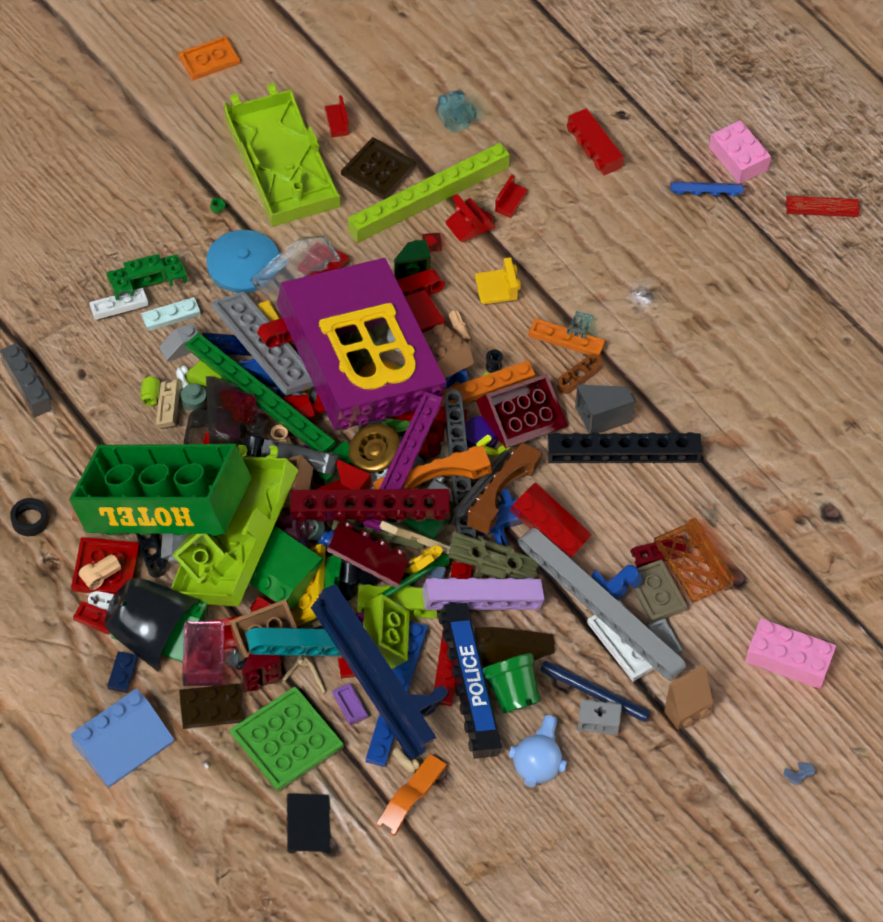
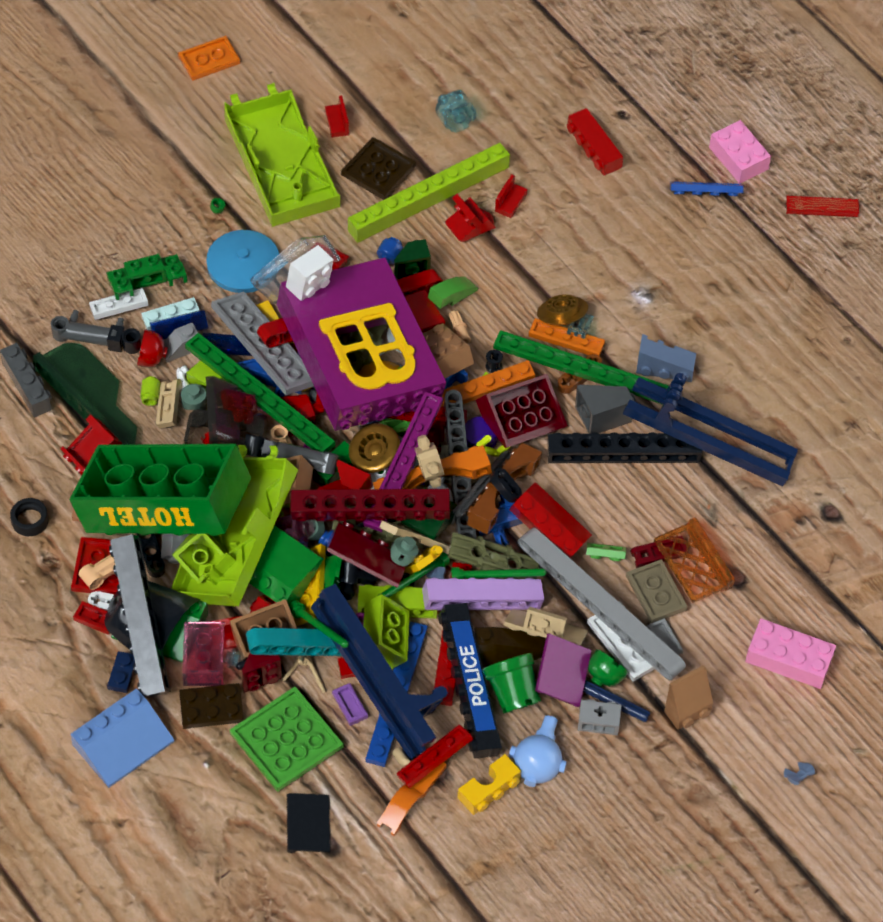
(86, 387): none -> clear green piece
(86, 443): none -> red panel
(113, 337): none -> dark grey piece
(139, 615): none -> brick
(151, 349): none -> red cylinder
(168, 325): none -> clear blue plate
(298, 610): none -> green piece
(309, 273): none -> white brick
(389, 249): none -> blue head
(406, 547): none -> sand green piece
(429, 461): none -> tan piece
(433, 241): clear red tile -> none
(434, 756): none -> red tile
(451, 291): none -> bright green slope
(460, 574): none -> green piece
(478, 796): none -> yellow arch
(498, 284): yellow bracket -> none
(505, 485): none -> black beam
(541, 623): none -> tan bracket
(562, 310): none -> pearl gold wheel
(563, 670): none -> magenta piece
(568, 362): none -> green plate
(597, 551): none -> bright green plate
(605, 670): none -> green cylinder
(619, 583): blue animal -> none
(663, 361): none -> sand blue wedge
(673, 400): none -> dark blue piece

